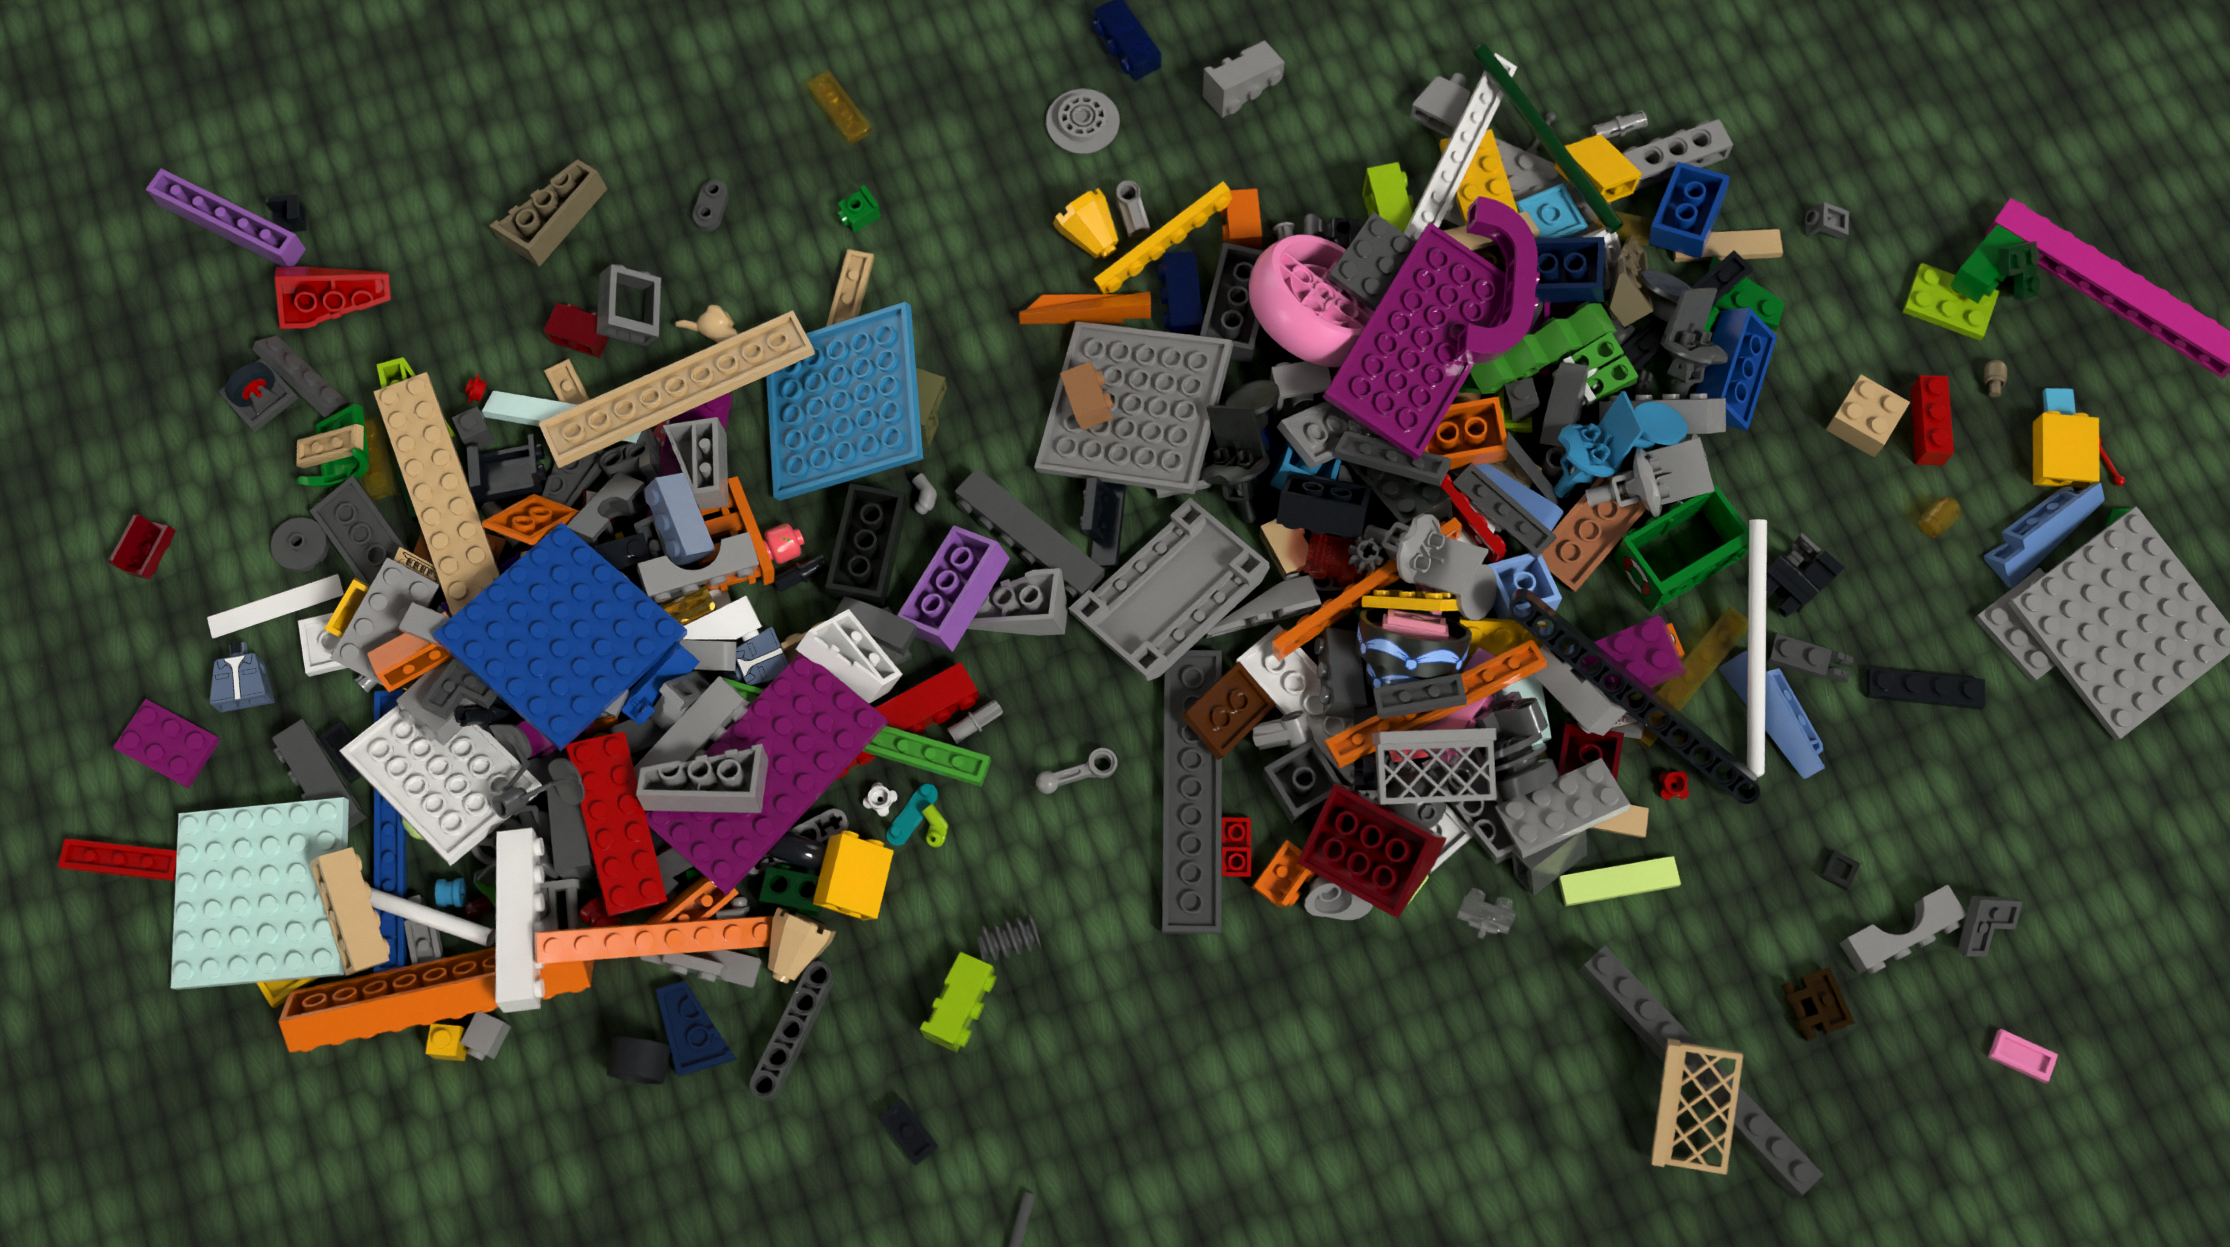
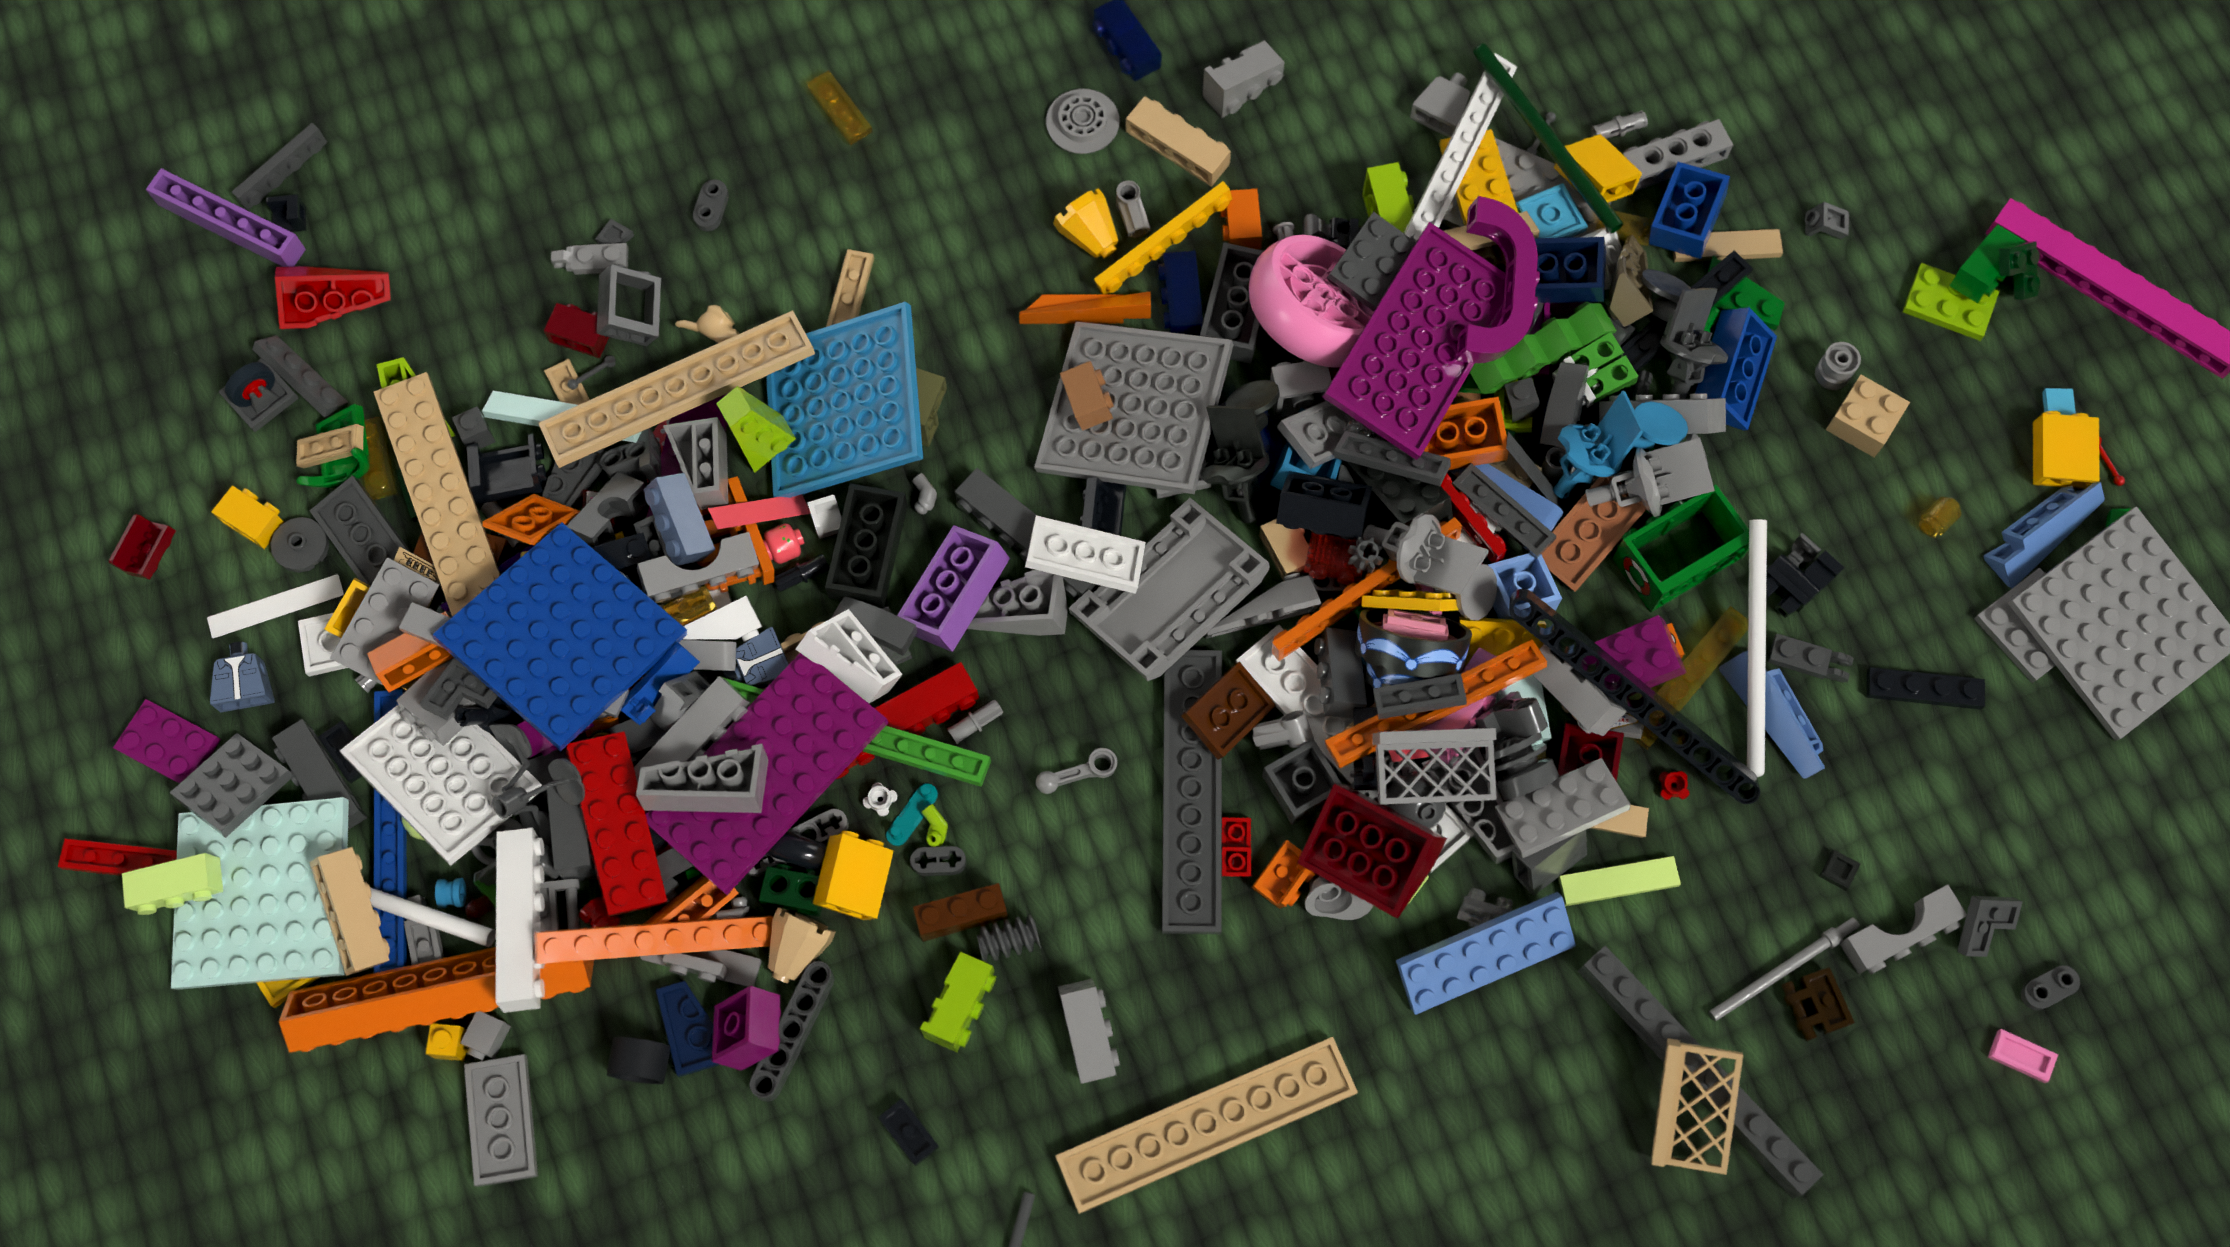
(172, 883): none -> yellowish green brick
(231, 785): none -> dark grey plate
(248, 516): none -> yellow brick
(279, 167): none -> dark grey plate
(475, 389): red plate -> none
(500, 1120): none -> light grey plate
(551, 213): dark tan wedge -> none
(590, 258): none -> light grey hinge
(609, 362): none -> dark grey hinge
(614, 233): none -> dark grey tile
(746, 1028): none -> magenta brick
(755, 426): none -> lime wedge
(758, 511): none -> coral sticker
(825, 516): none -> white panel
(858, 210): green brick -> none
(938, 868): none -> dark grey beam
(960, 912): none -> reddish brown brick
(1085, 554): none -> white plate
(1088, 1030): none -> light grey wedge
(1178, 141): none -> tan brick
(1205, 1125): none -> tan plate
(1486, 953): none -> medium blue plate
(1830, 938): none -> light grey bar
(1837, 365): none -> light grey wheel
(1931, 420): red brick -> none
(1995, 376): dark tan cylinder -> none
(2052, 987): none -> dark grey plate

